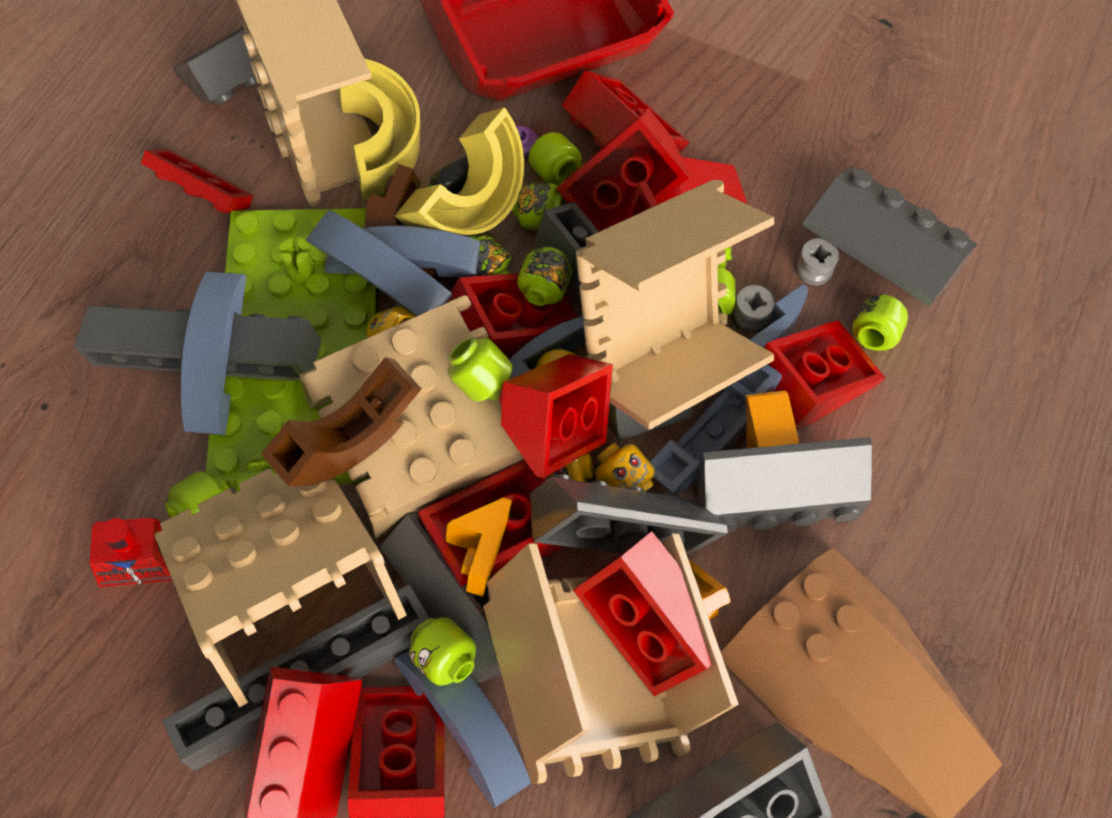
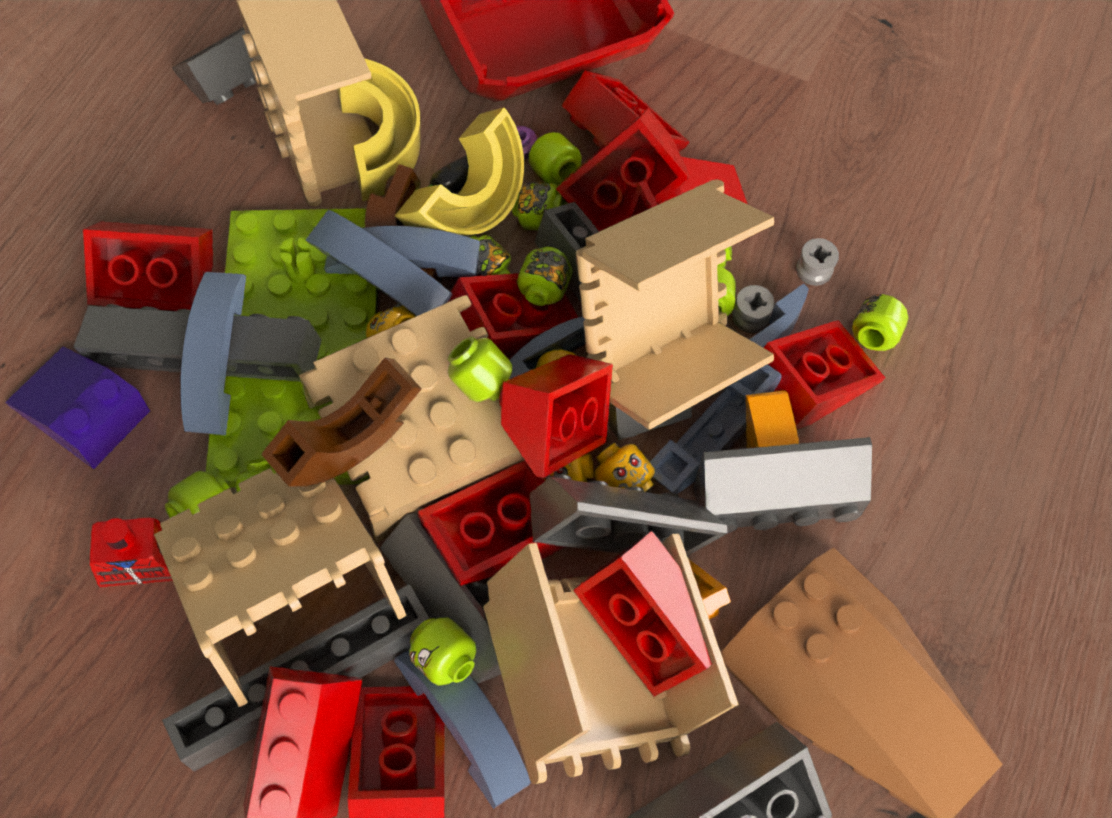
(80, 405): none -> dark purple slope
(145, 264): none -> red slope
(197, 180): red plate -> none
(481, 535): light orange slope -> none
(890, 234): dark grey slope -> none

